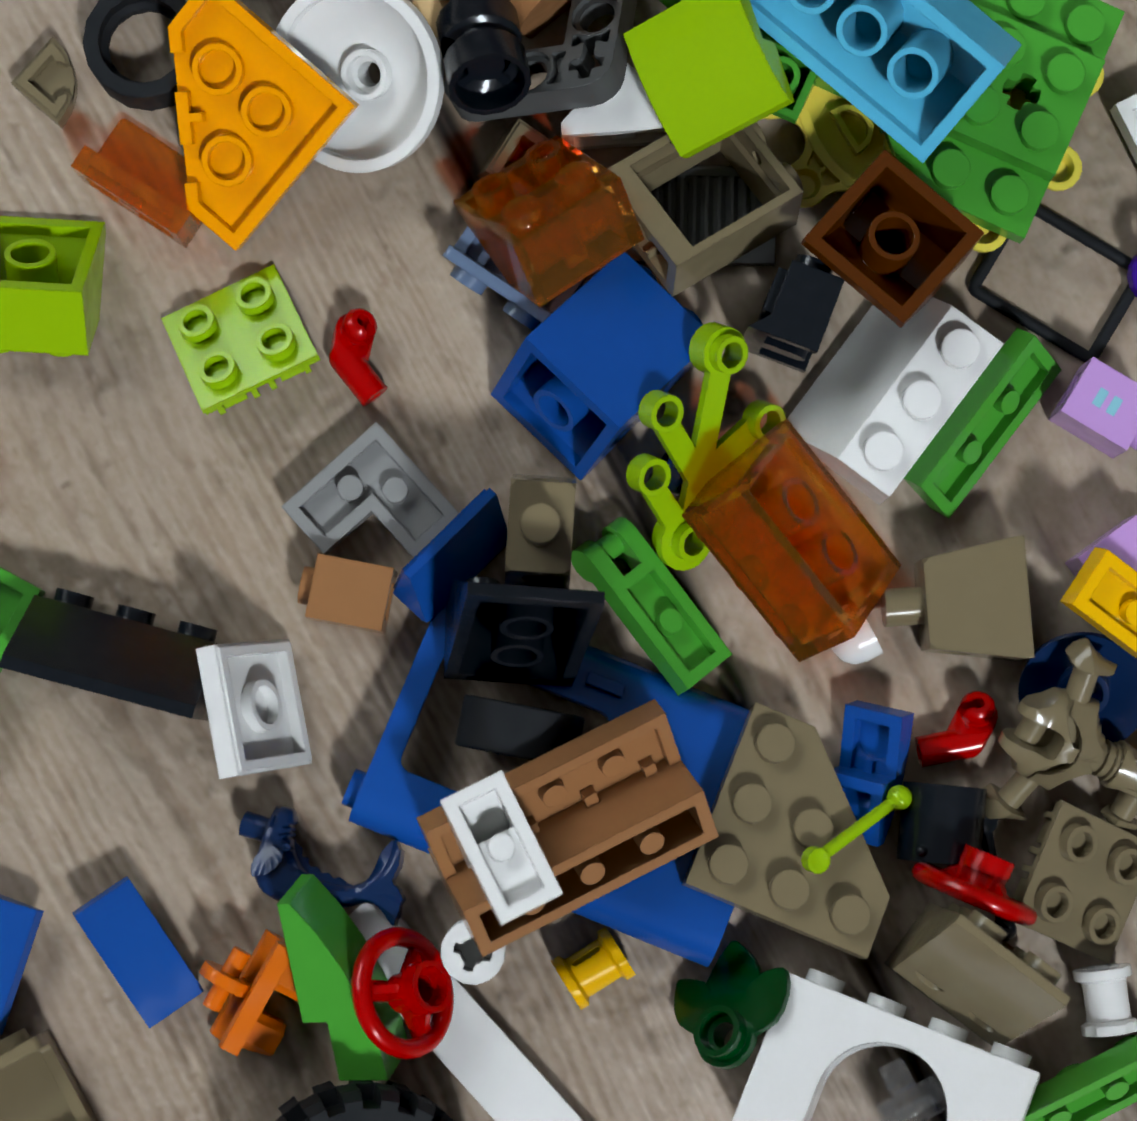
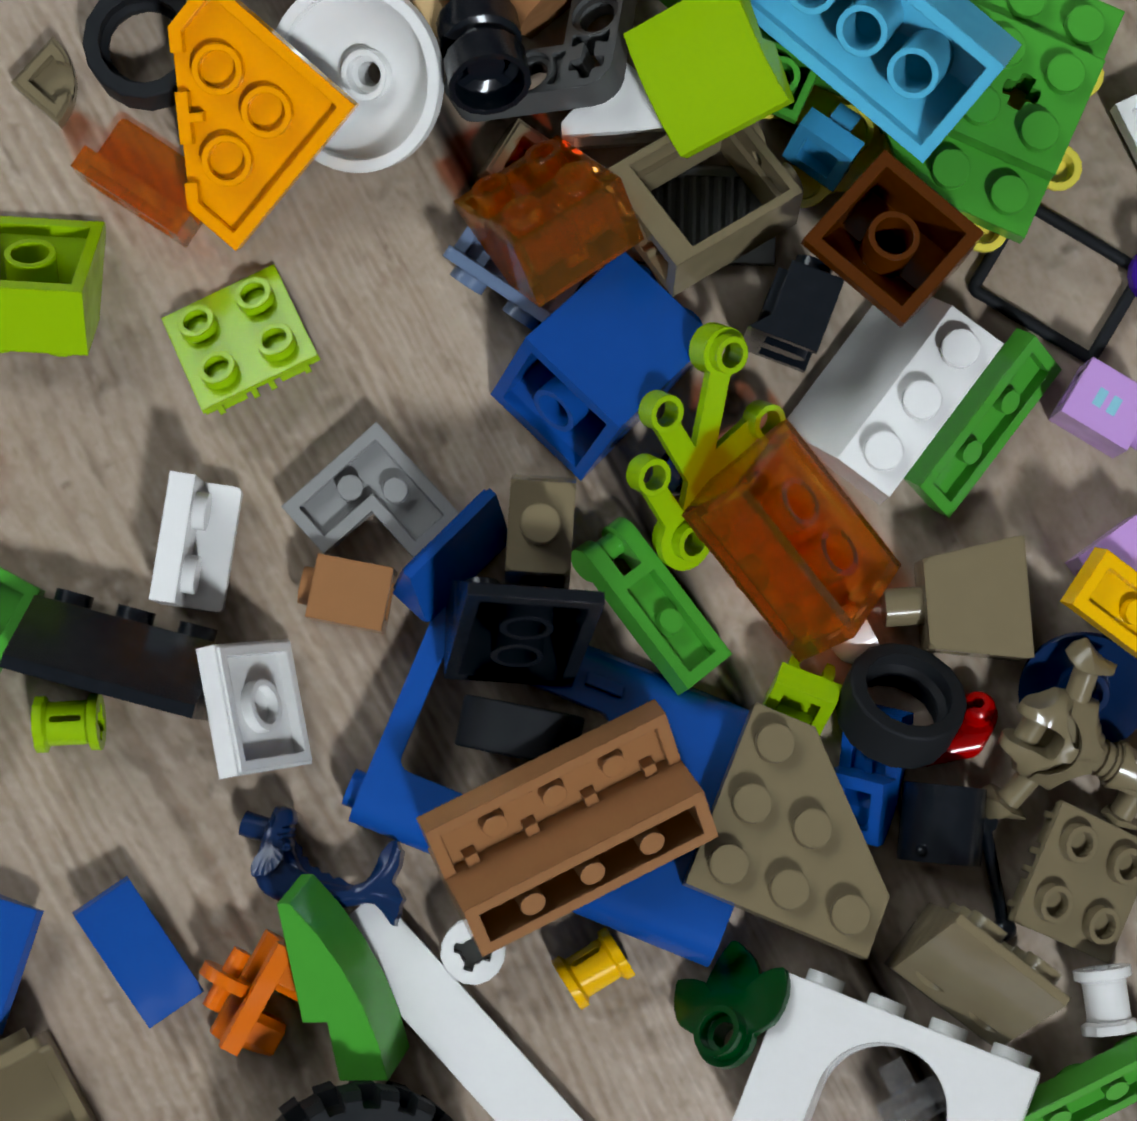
(68, 723): none -> lime bush
(195, 543): none -> white bracket
(351, 352): red arm -> none
(415, 992): red piece -> none
(500, 848): white slope -> none
(803, 693): none -> lime tile
(818, 859): lime hinge -> none
(825, 145): none -> dark azure tile
(913, 672): none -> black tyre
(978, 881): red piece -> none

